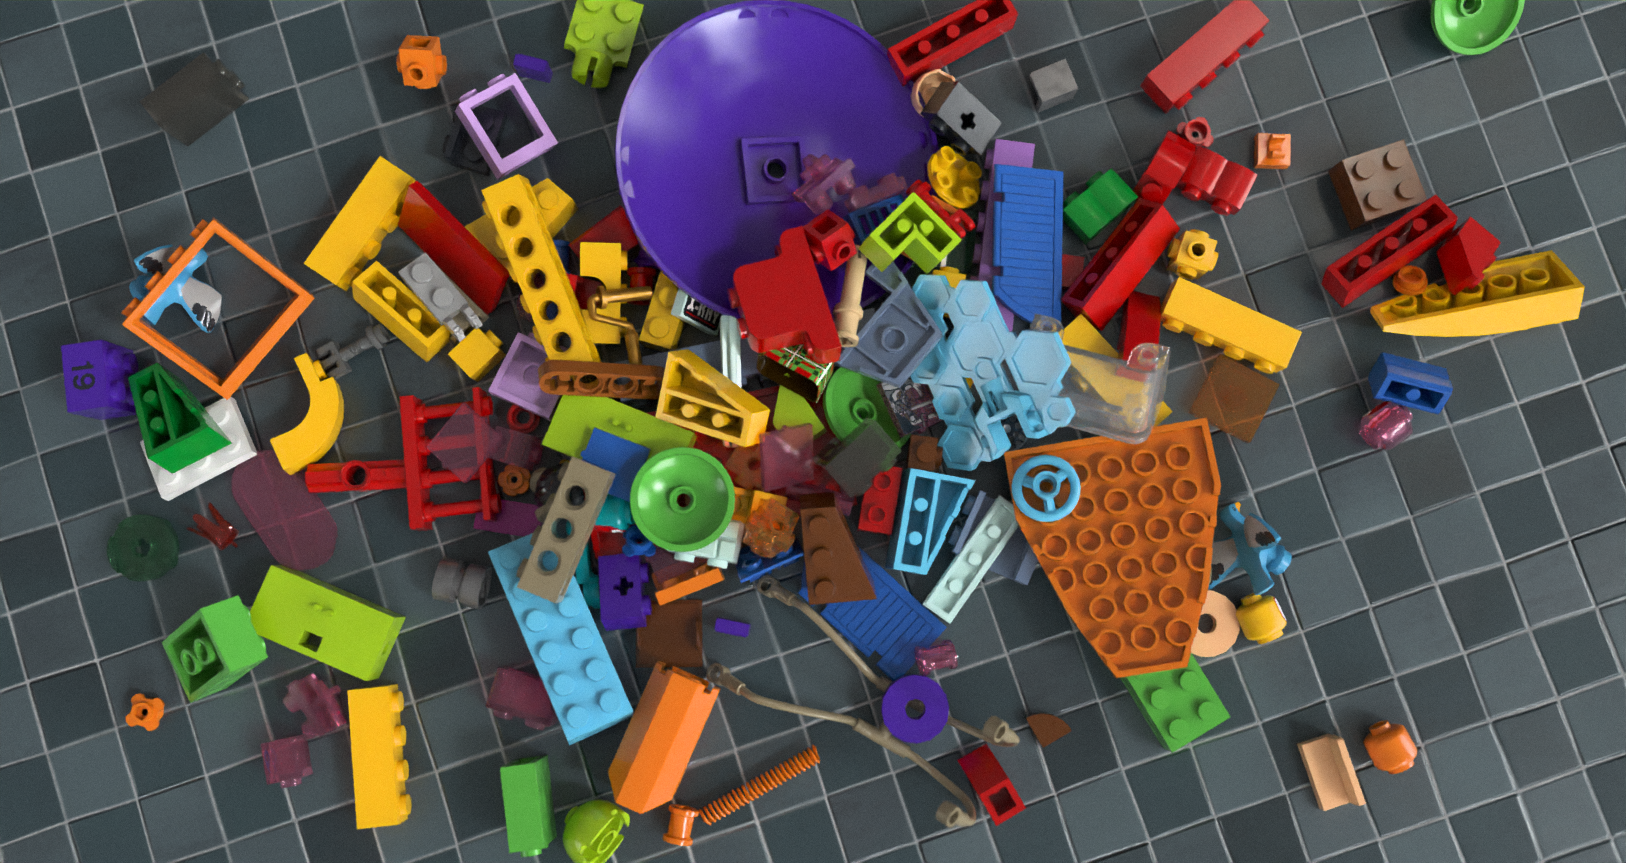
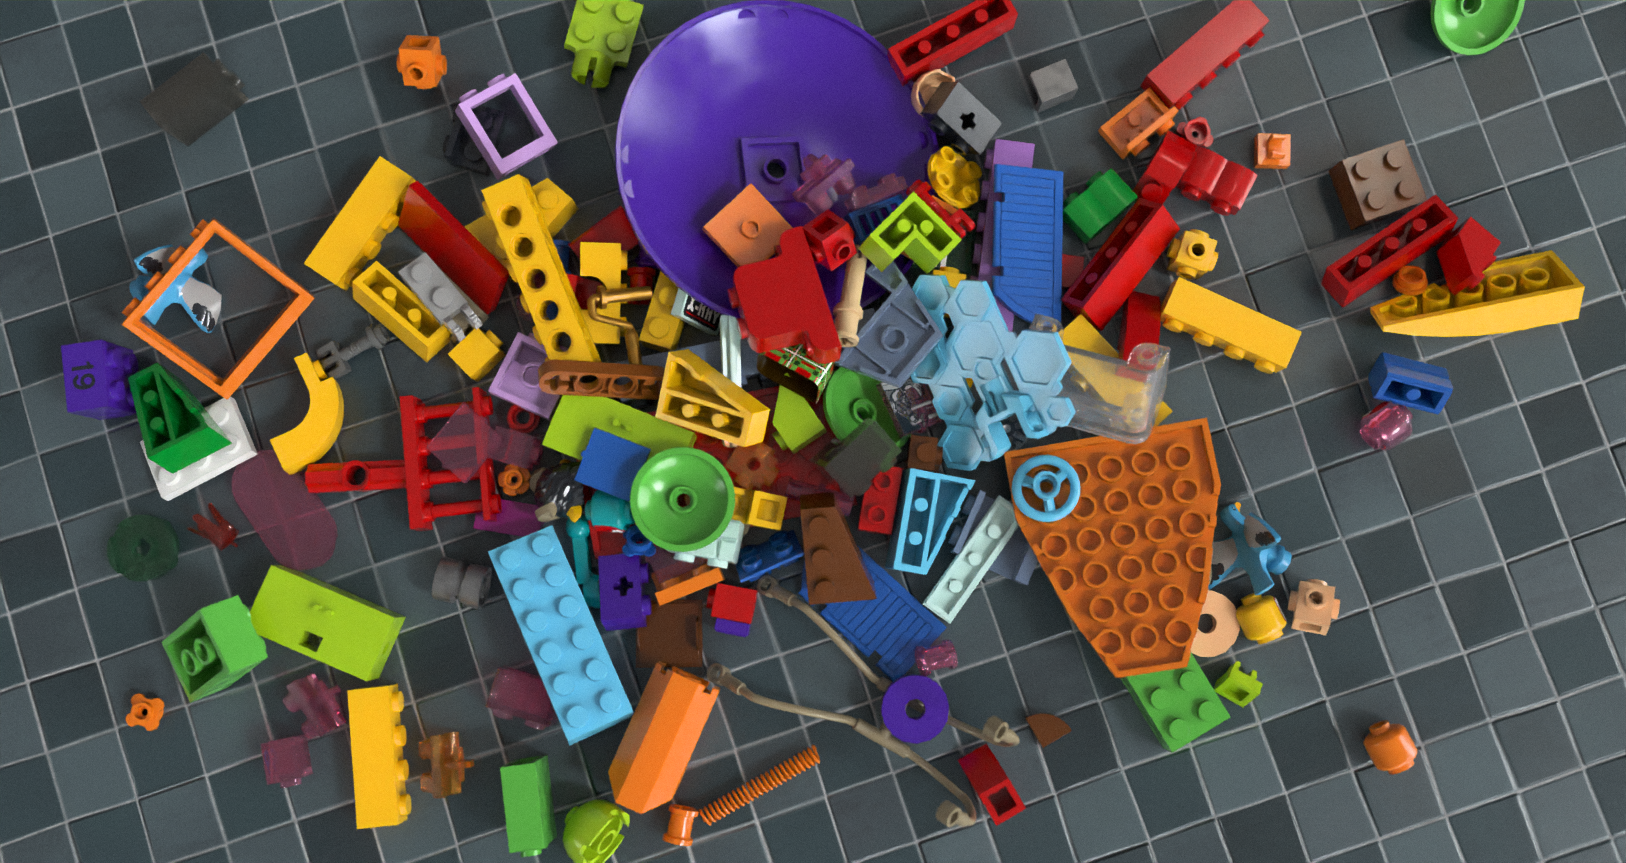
(446, 763): none -> clear orange hips
(532, 68): dark purple tile -> none
(532, 572): dark tan brick -> none
(732, 602): none -> red brick
(747, 228): none -> orange plate
(770, 529): clear orange brick -> none
(786, 456): clear pink piece -> none
(1137, 123): none -> orange bracket
(1234, 398): clear orange plate -> none
(1238, 686): none -> lime tile
(1313, 606): none -> light nougat brick
(1330, 772): light nougat panel -> none

